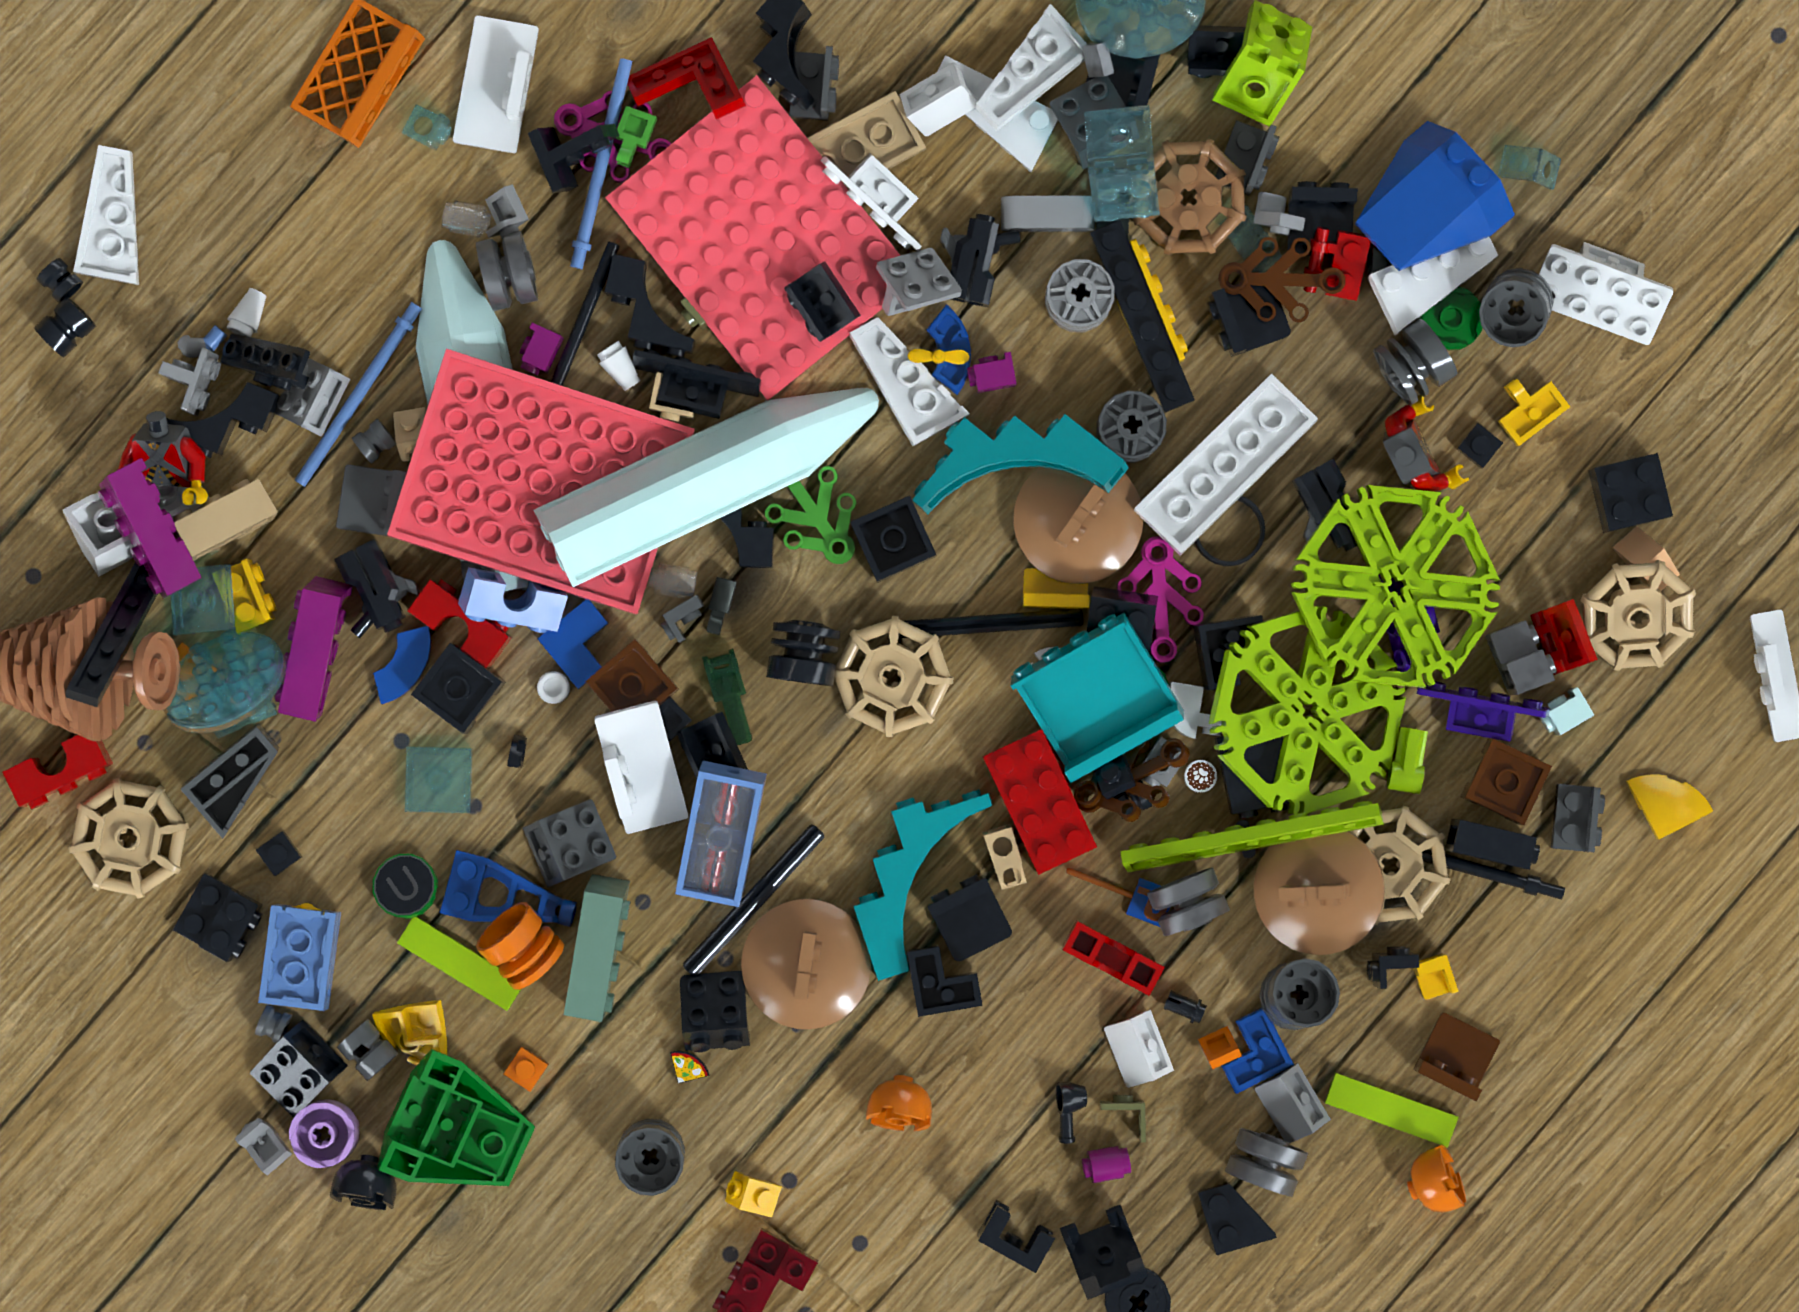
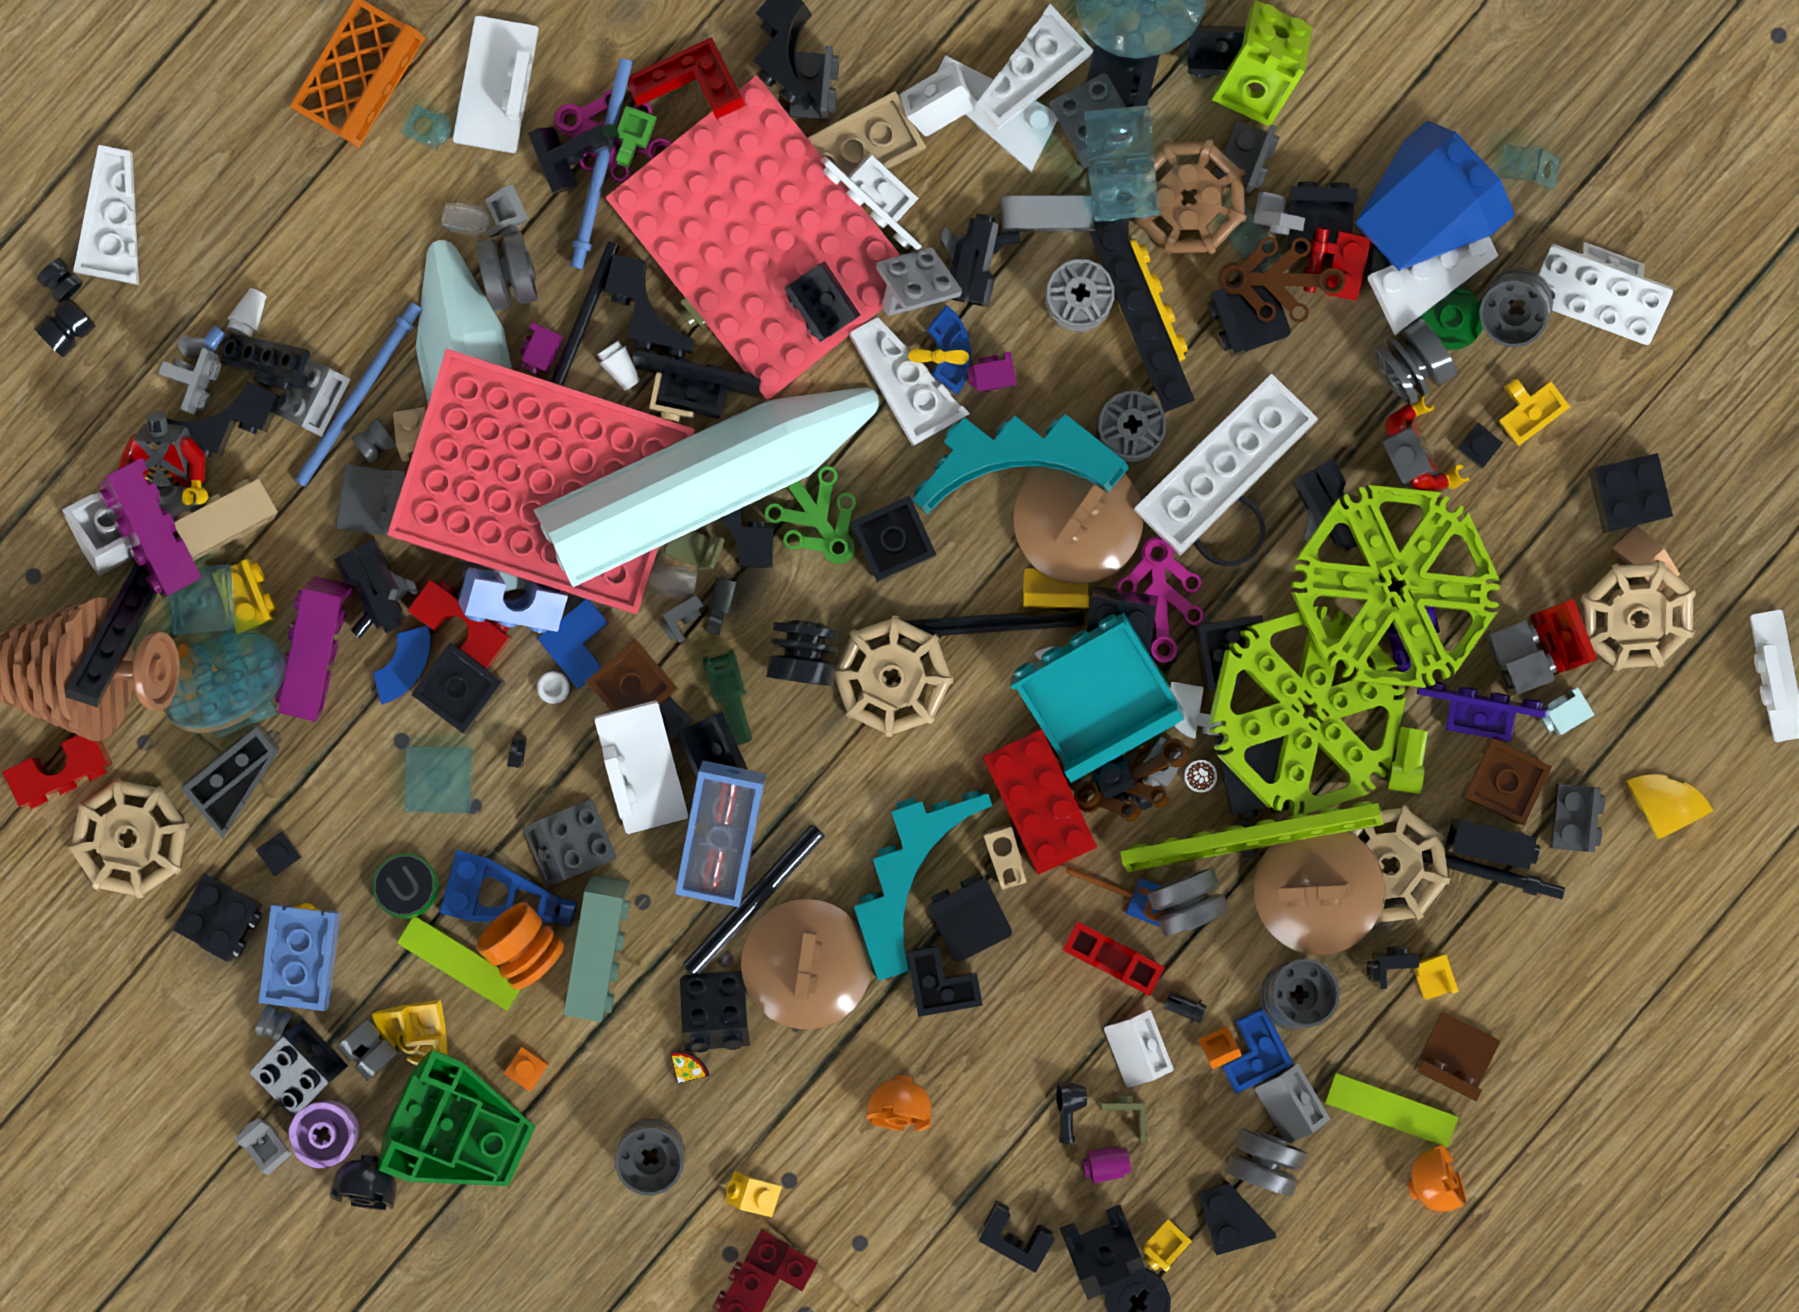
(695, 550): none -> olive bracket
(1097, 60): flat silver tile -> none
(1165, 1246): none -> yellow bracket

